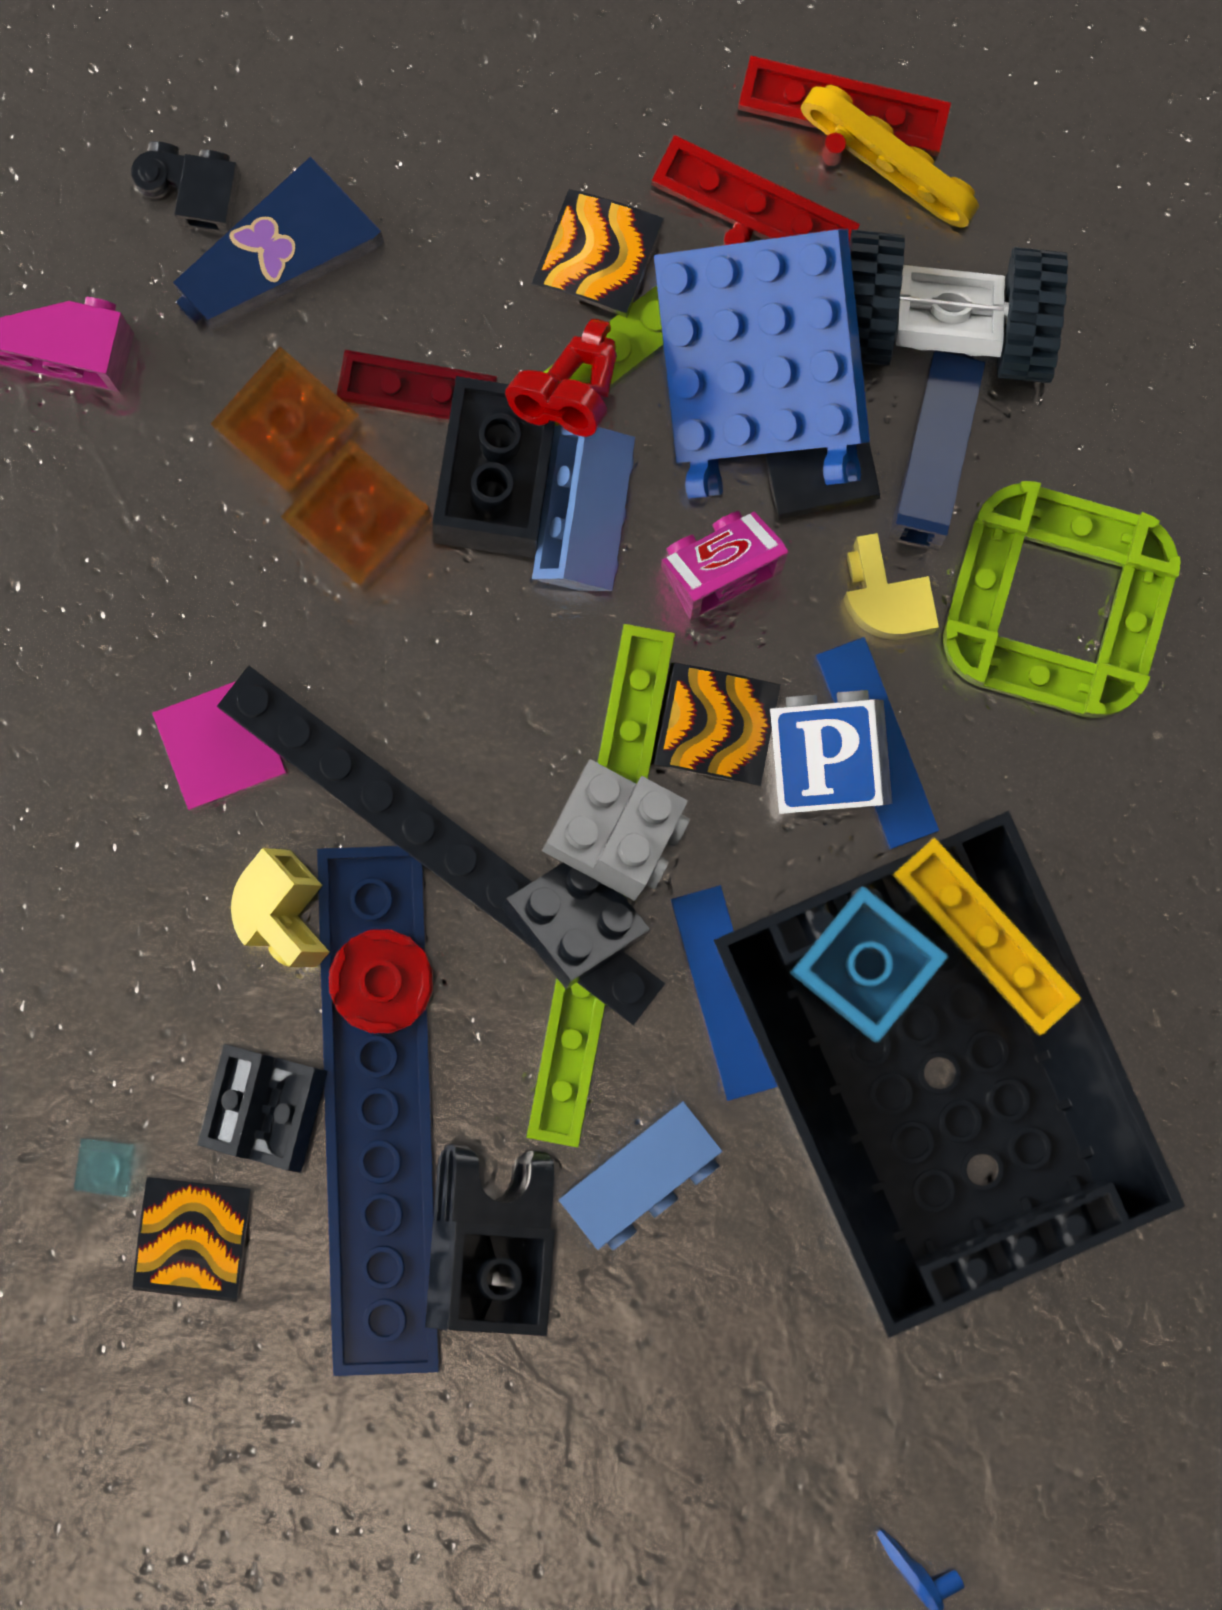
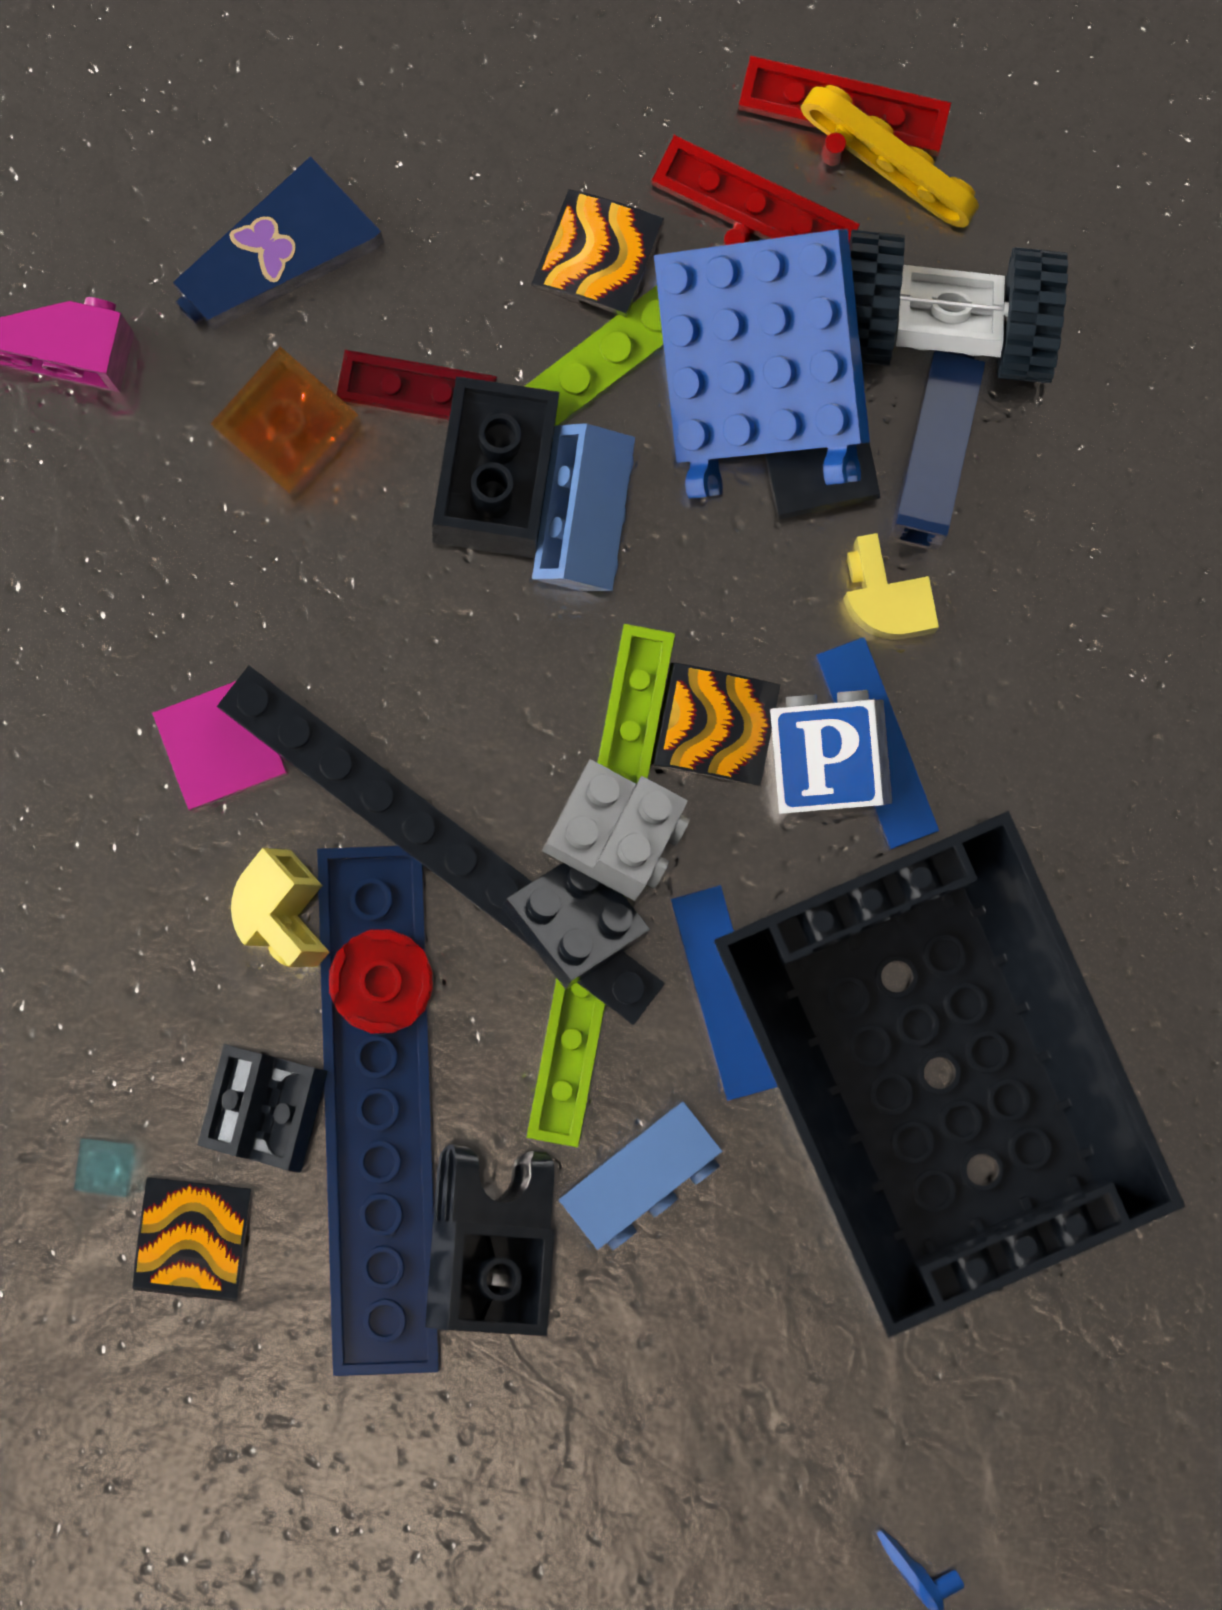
(204, 184): black brick -> none
(356, 516): clear orange brick -> none
(556, 397): red piece -> none
(723, 564): dark pink slope -> none
(869, 964): dark azure brick -> none
(987, 936): yellow plate -> none
(1083, 529): lime plate -> none

